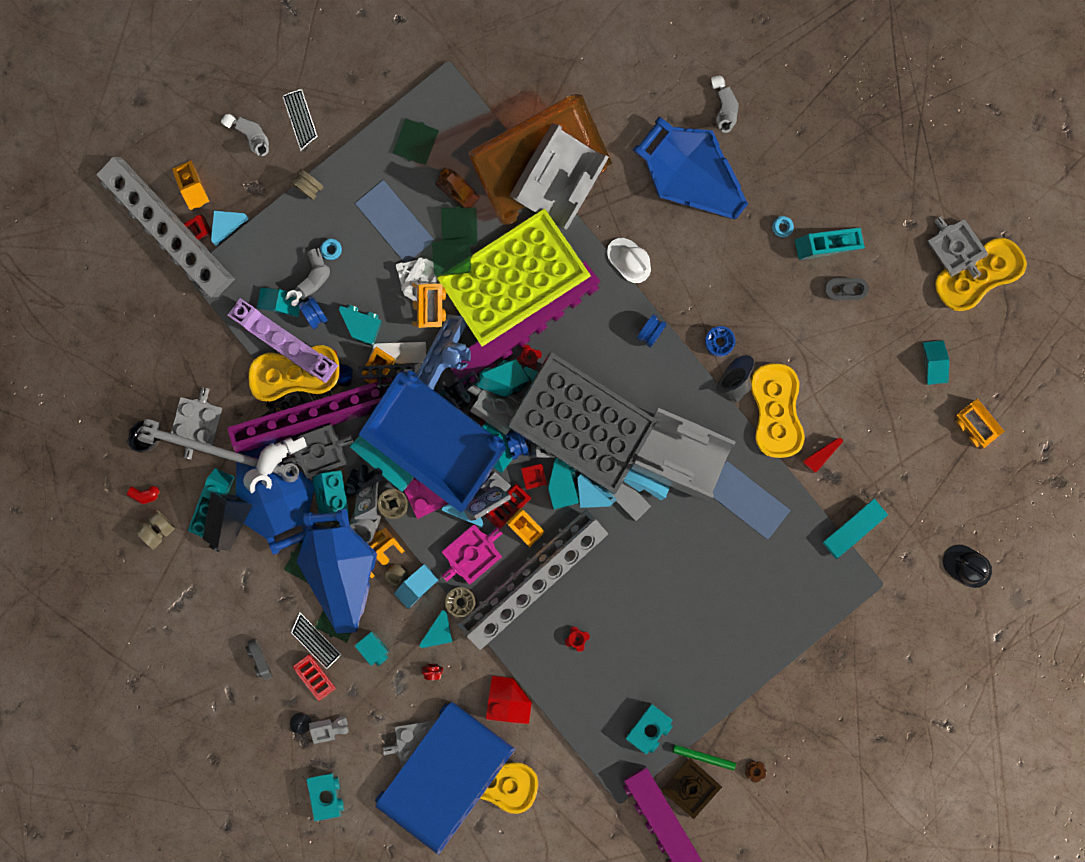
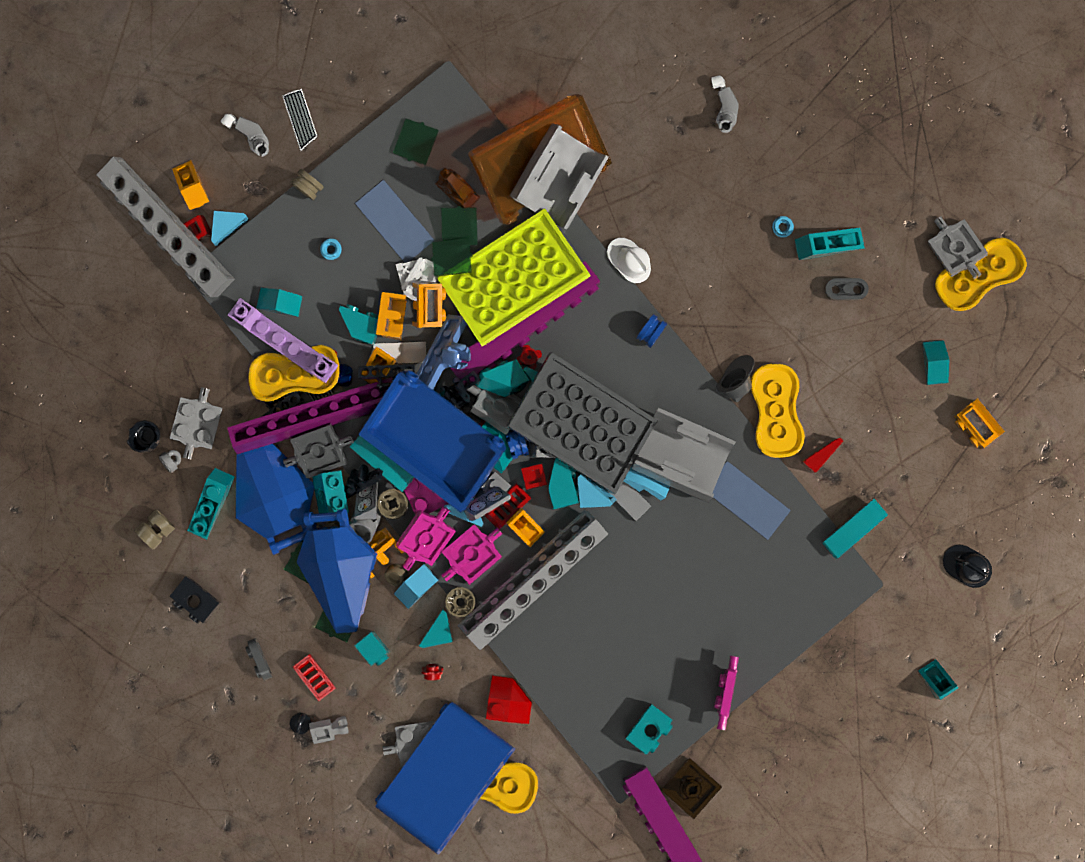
(145, 496): red arm -> none
(151, 431): light grey hinge -> none
(168, 463): none -> light grey tile
(206, 607): none -> black brick
(224, 520): black slope -> none
(268, 460): white piece -> none
(312, 312): blue wheel -> none
(314, 642): sticker -> none
(316, 278): light grey arm -> none
(321, 809): teal brick -> none
(391, 315): none -> light orange window
(425, 537): none -> dark pink plate
(583, 637): red plate -> none
(692, 170): blue windscreen -> none
(703, 757): green bar -> none
(723, 333): blue wheel -> none
(723, 701): none -> dark pink plate
(755, 766): reddish brown plate -> none
(938, 680): none -> teal slope

